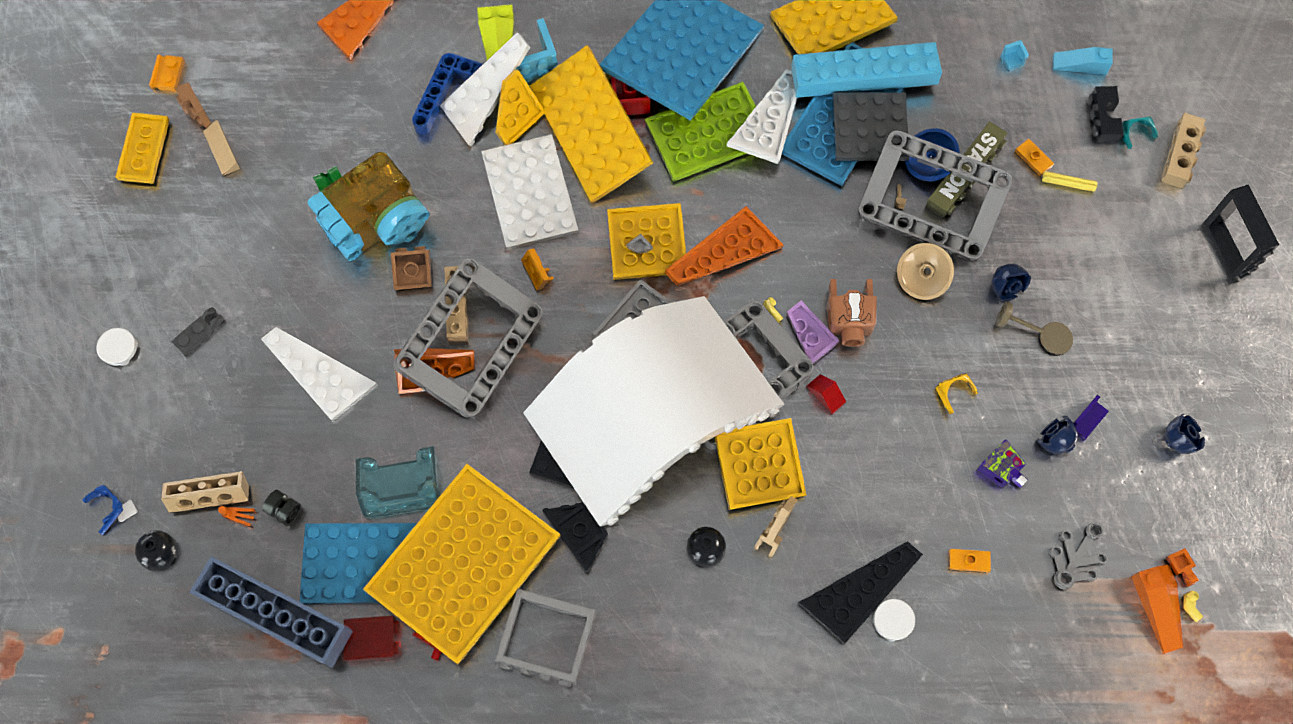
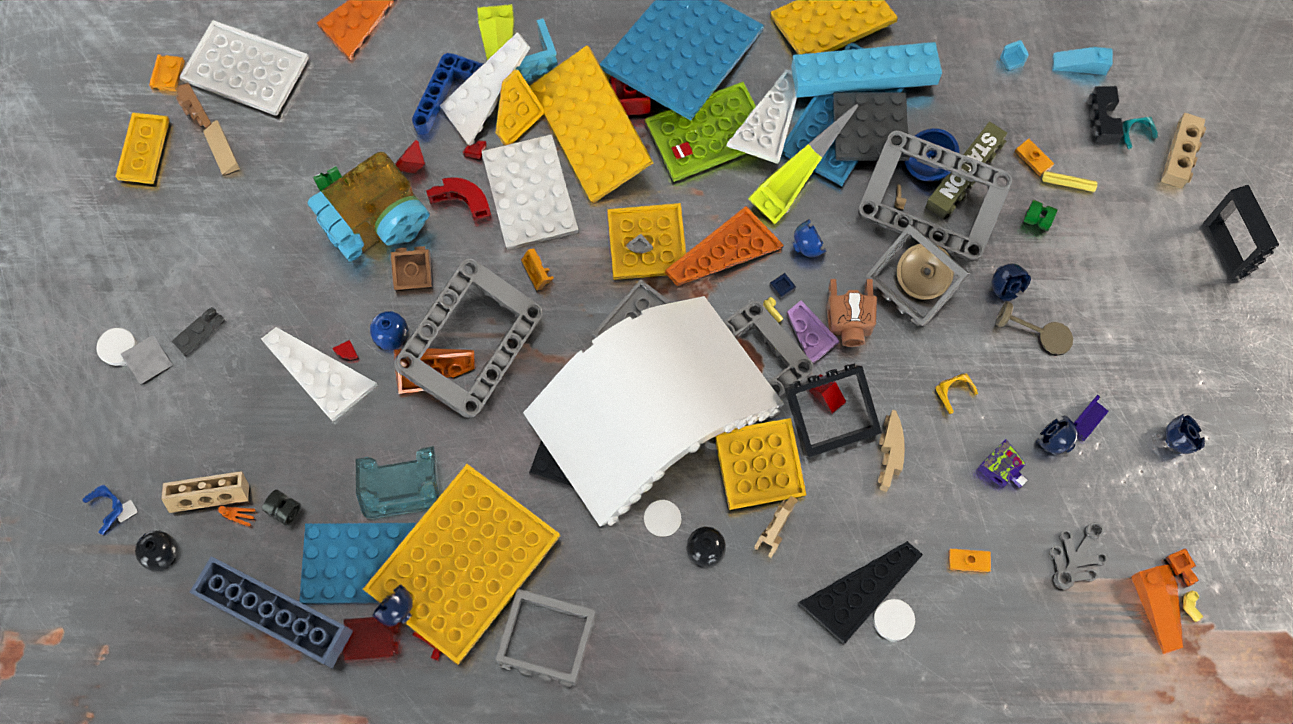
(146, 359): none -> flat silver sticker
(244, 67): none -> white plate
(346, 350): none -> red tile
(389, 330): none -> blue cylinder
(395, 607): none -> dark blue cylinder
(411, 159): none -> red slope
(458, 320): tan brick -> none
(462, 190): none -> red arch
(475, 150): none -> red tile
(578, 531): black wing -> none
(662, 518): none -> white sticker
(682, 150): none -> red sticker
(782, 187): none -> neon yellow plate
(782, 285): none -> dark blue tile
(808, 240): none -> blue cylinder
(841, 440): none -> black window
(890, 295): none -> light grey window
(893, 444): none -> tan slope
(1034, 211): none -> green wheel

